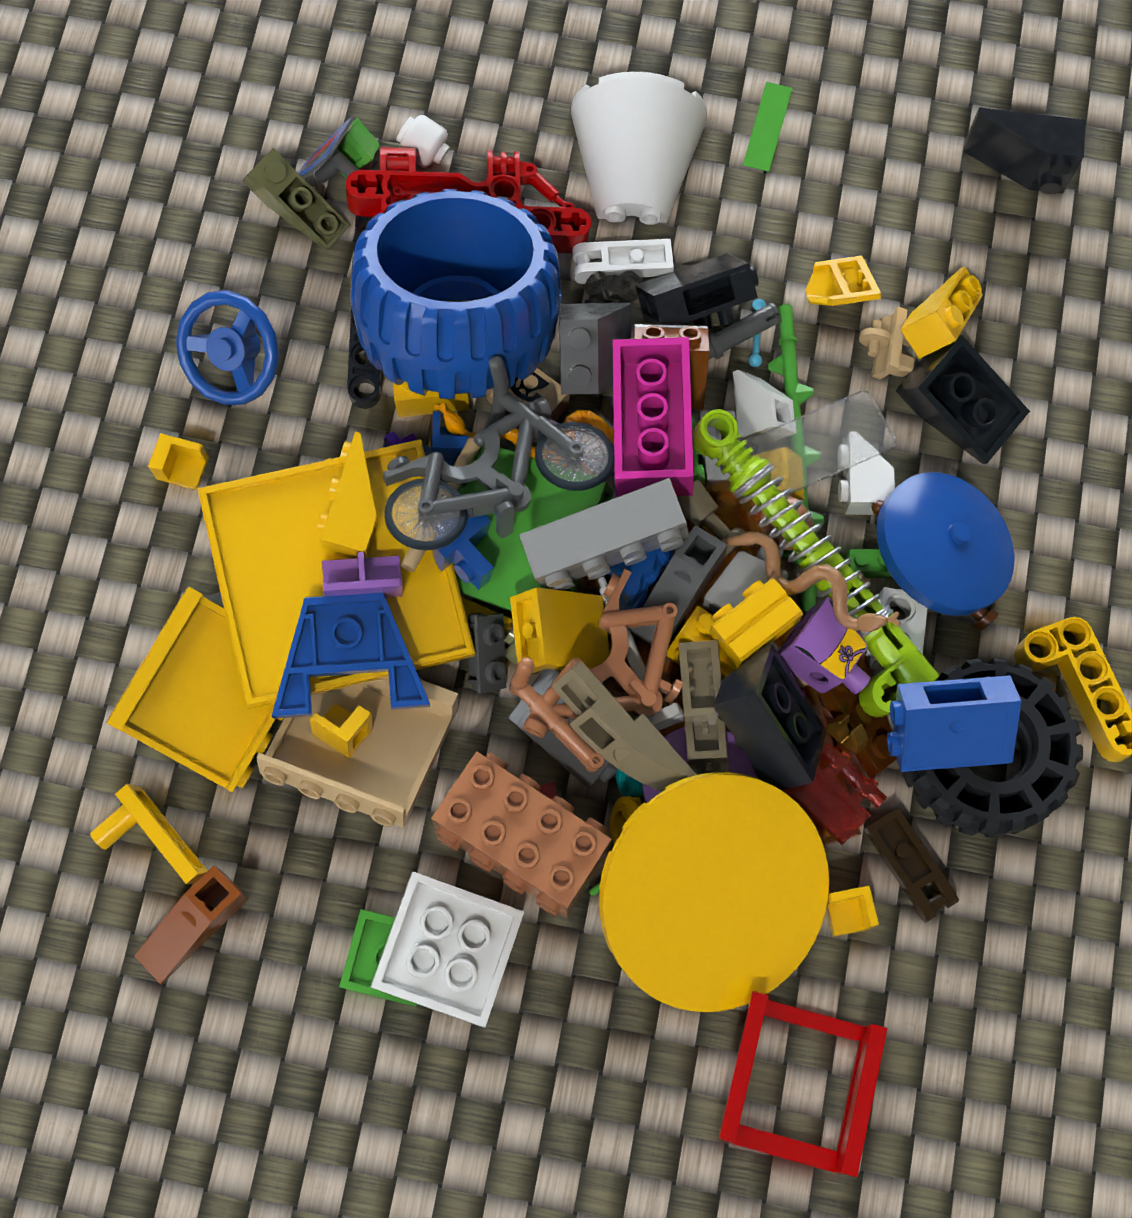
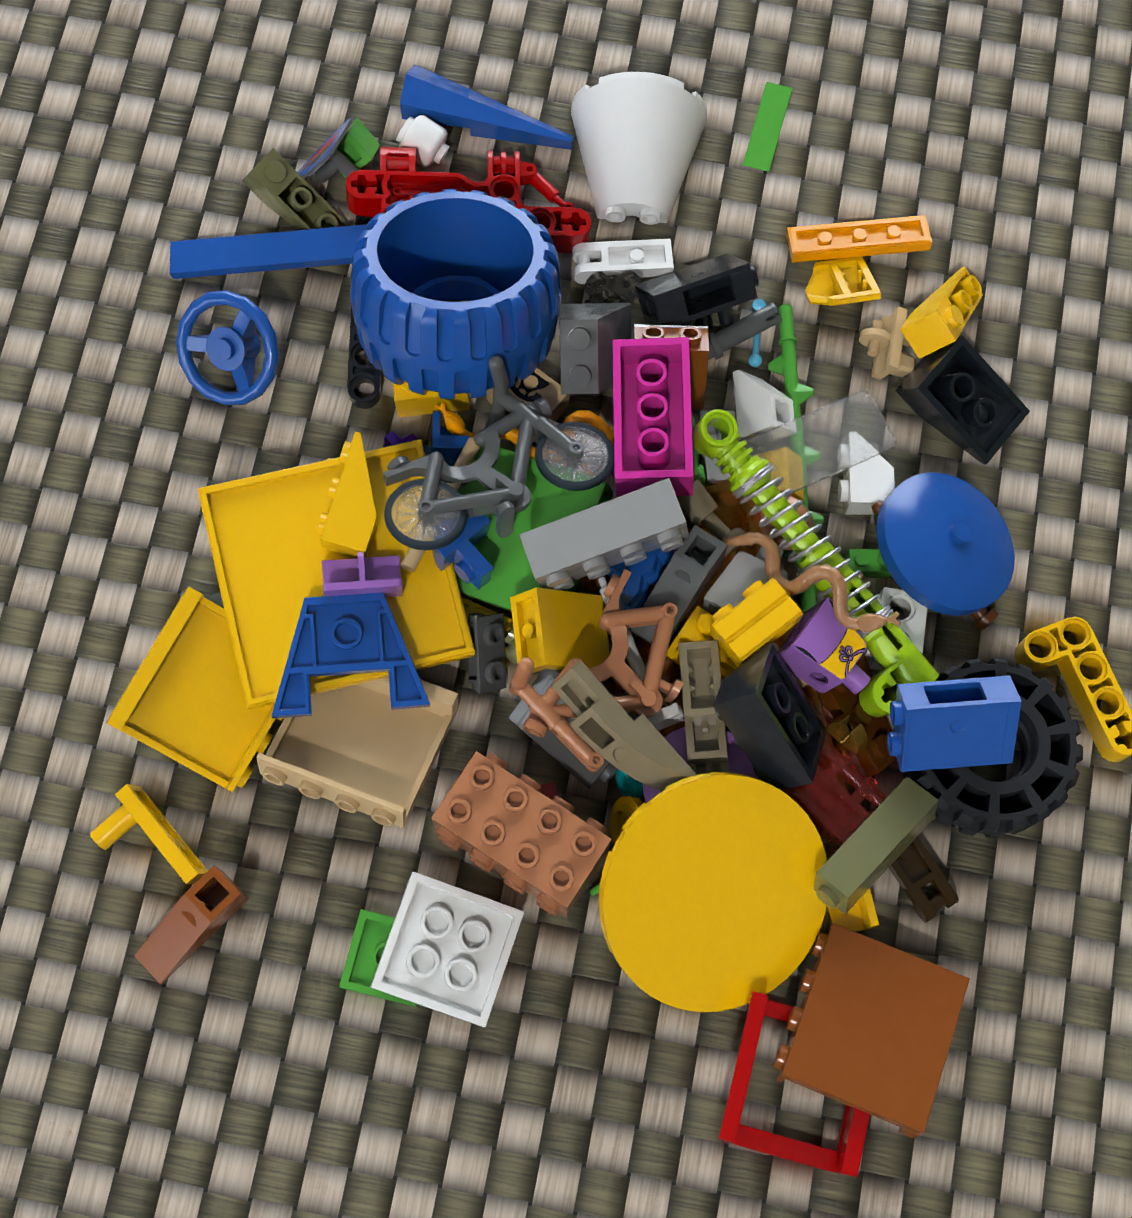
(178, 461): yellow panel -> none
(263, 252): none -> blue tile
(342, 729): yellow panel -> none
(461, 107): none -> blue wedge
(858, 238): none -> light orange tile
(872, 1028): none -> dark orange panel
(875, 845): none -> olive brick
(1028, 147): black slope -> none

